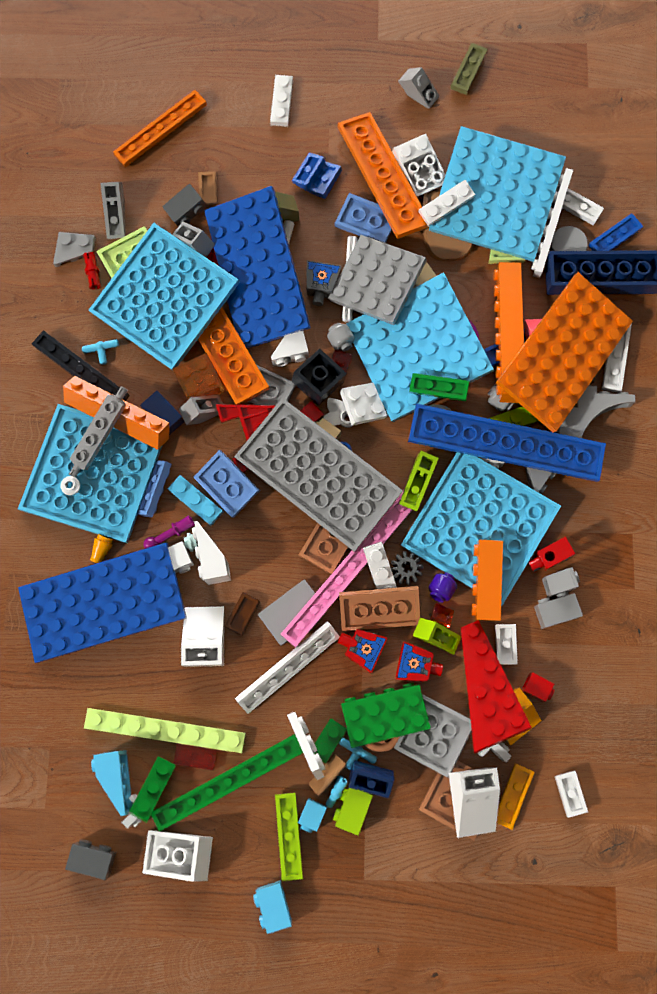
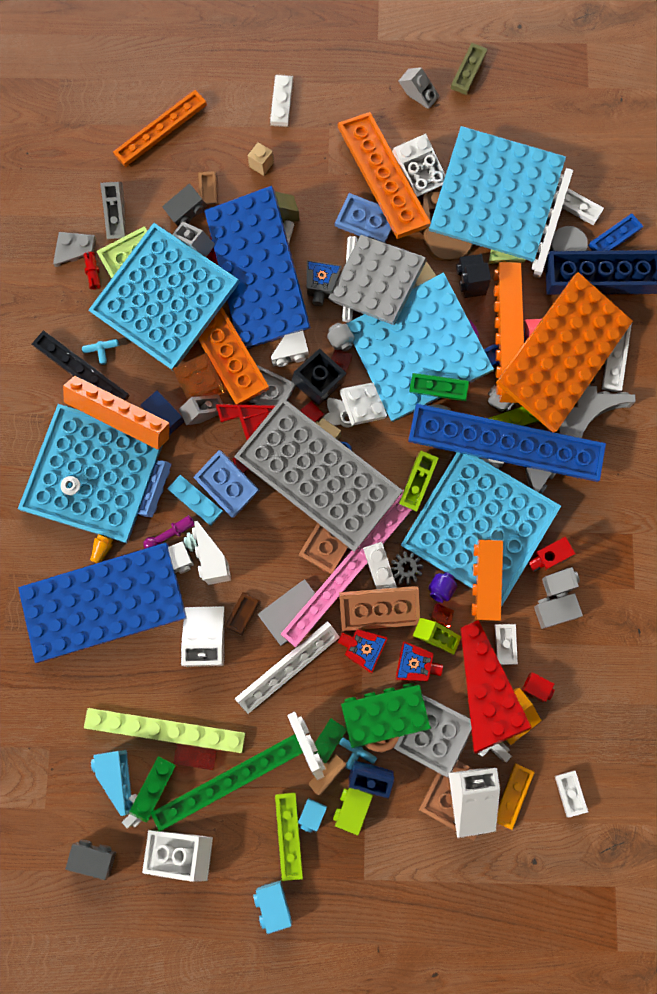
(98, 431): light grey plate -> none
(260, 158): none -> tan brick
(317, 175): blue slope -> none
(336, 792): medium azure piece -> none
(446, 203): white plate -> none
(474, 276): none -> black brick

